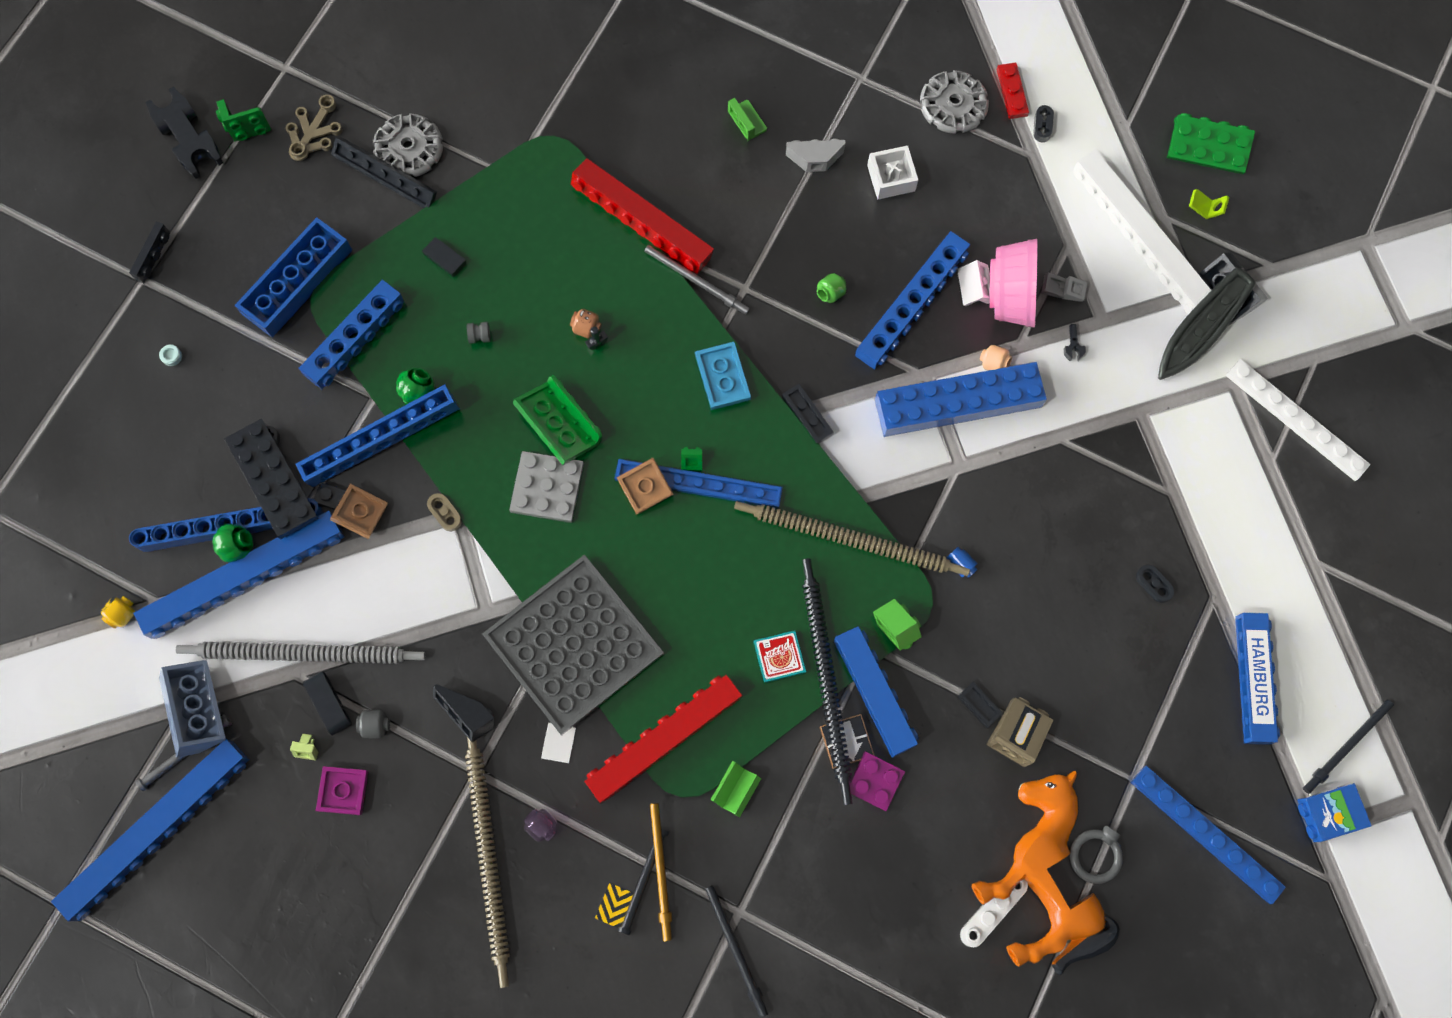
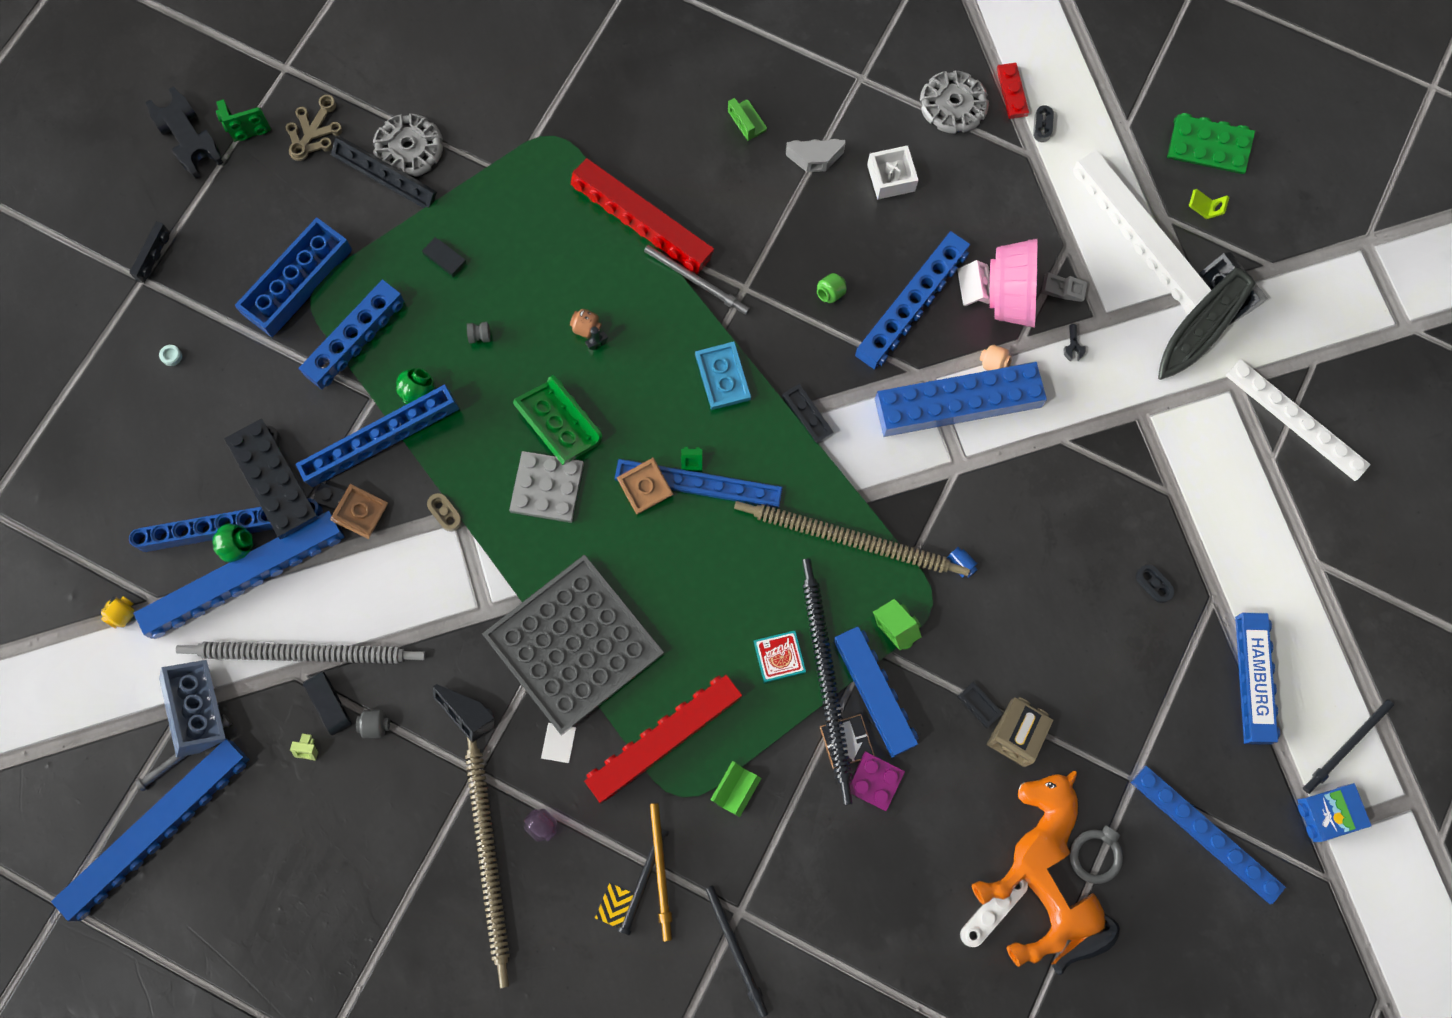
(342, 790): magenta plate -> none

